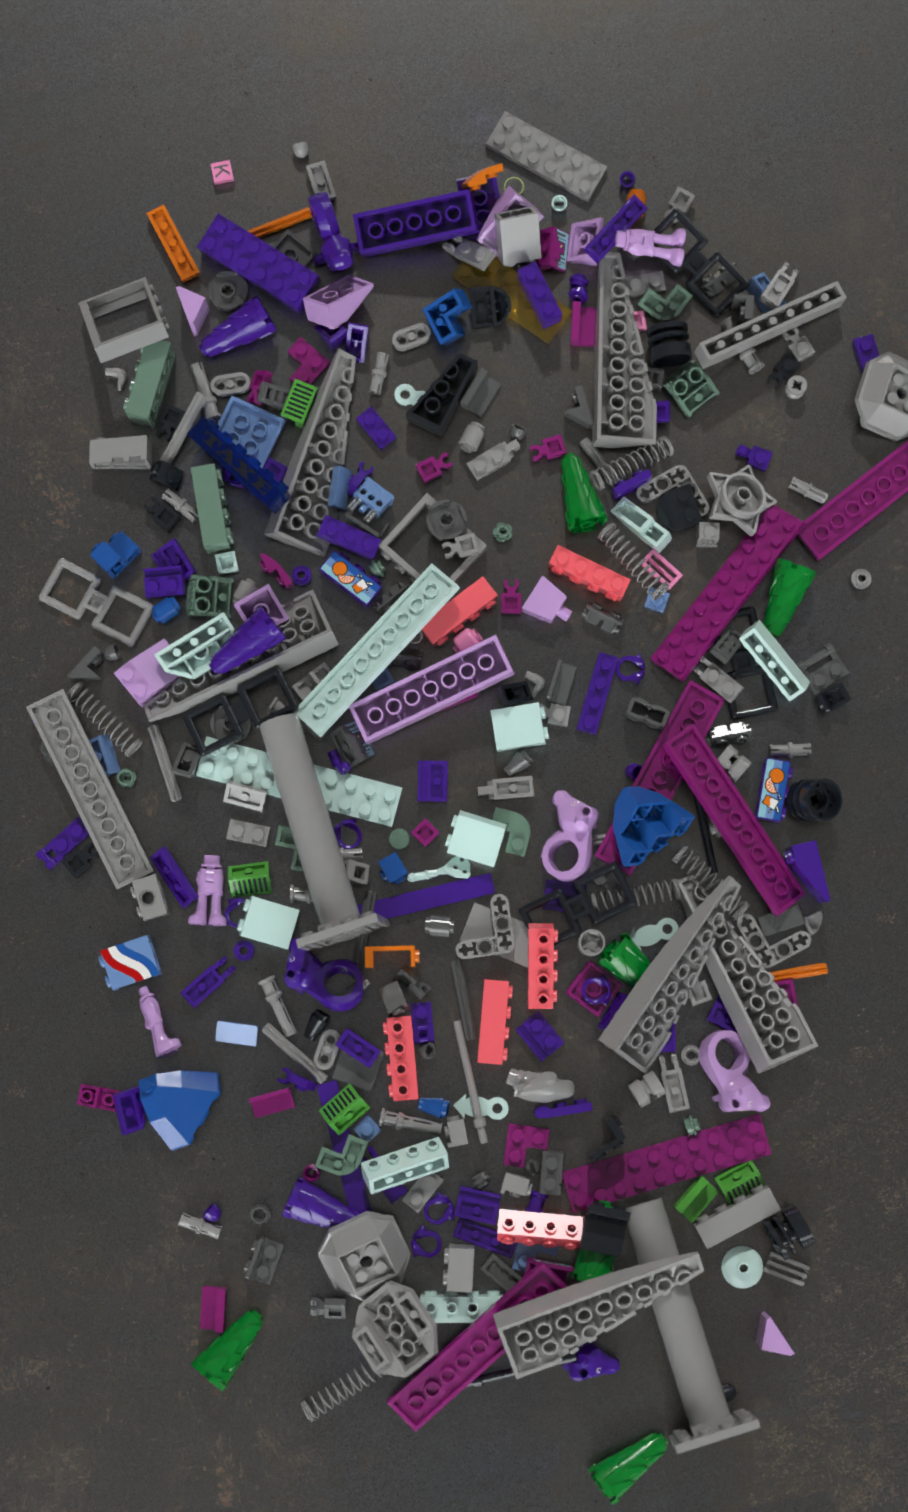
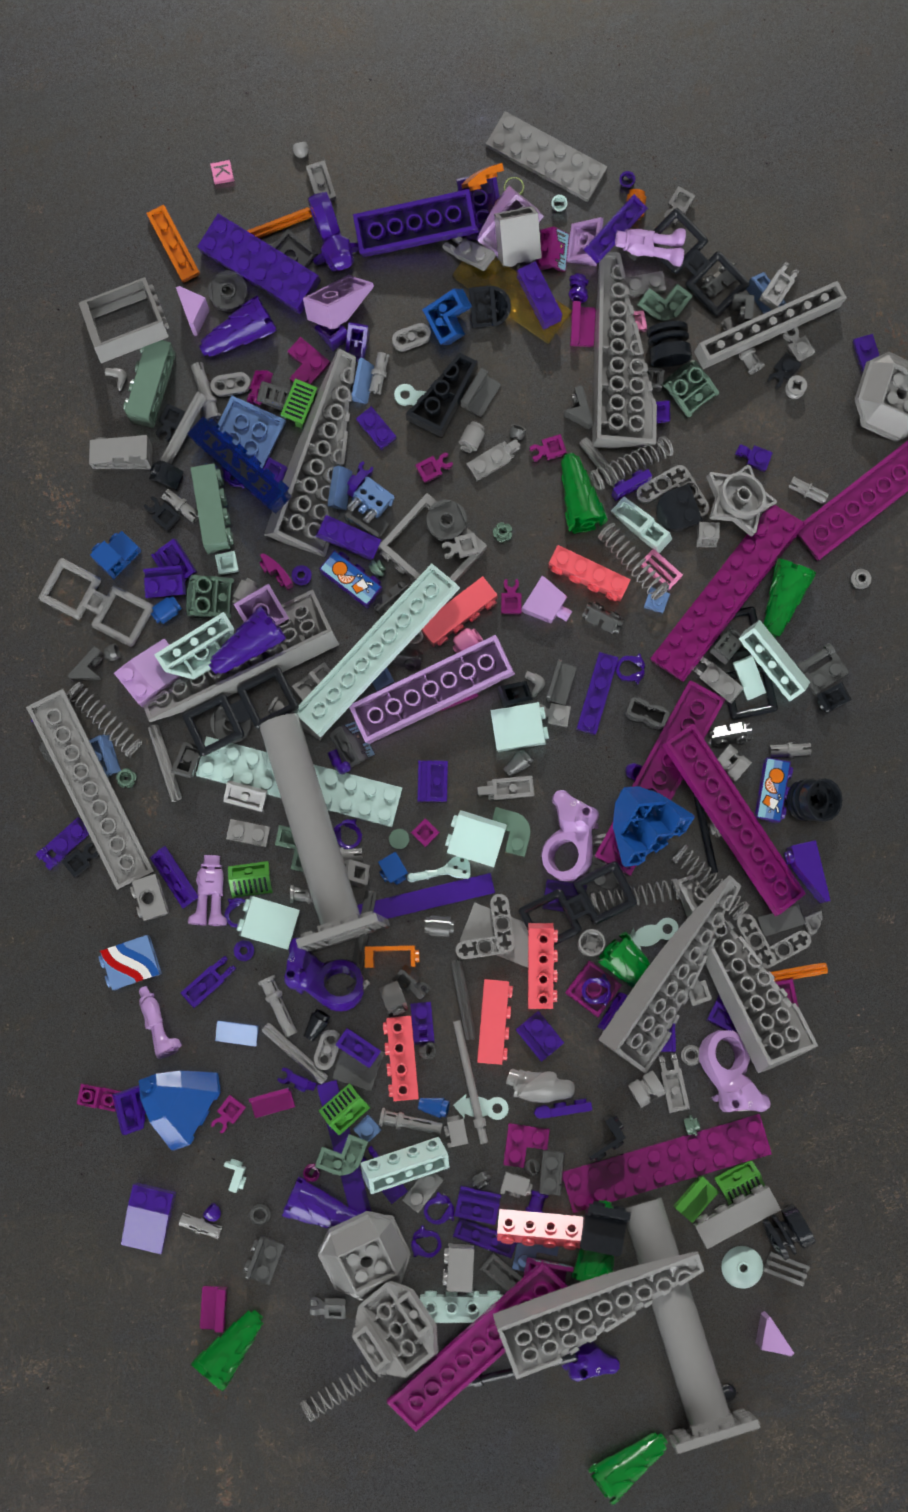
(148, 1217): none -> slope
(229, 1111): none -> magenta plate
(238, 1180): none -> light aqua bracket
(362, 382): none -> medium blue slope
(749, 677): none -> light aqua tile

